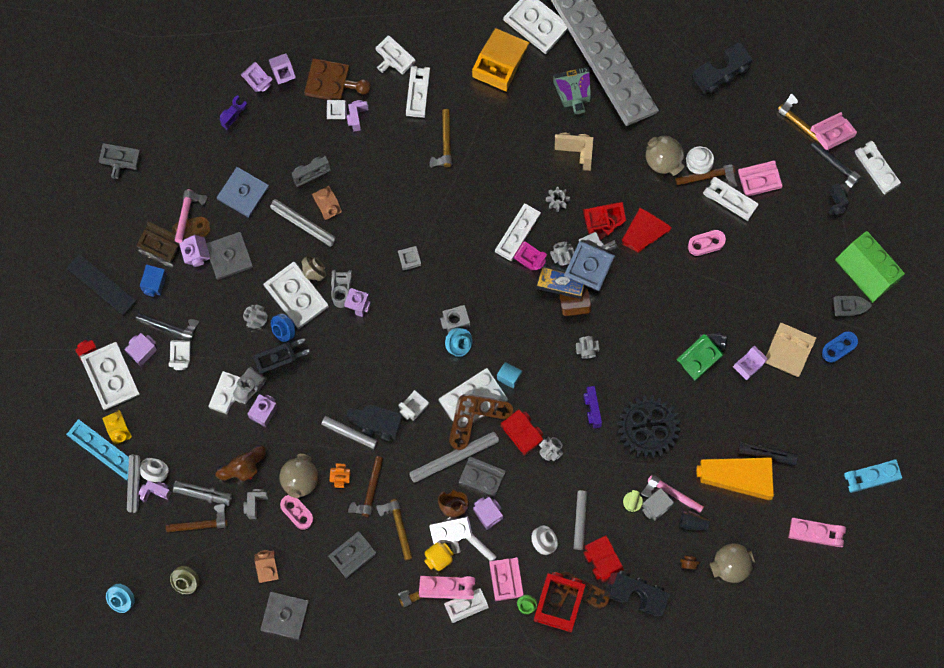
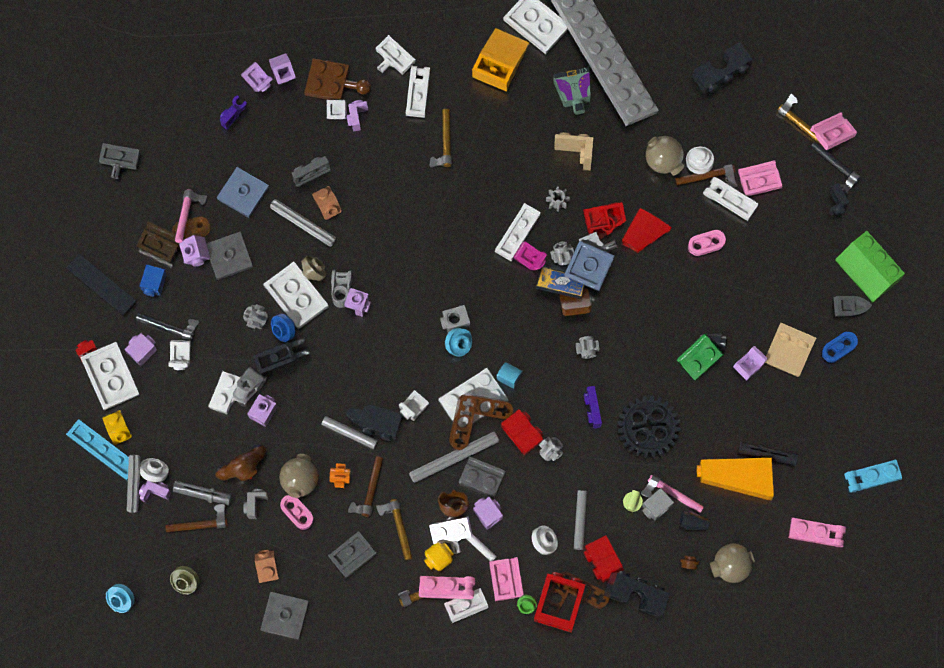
(409, 258): light grey plate -> none
(878, 168): white plate -> none

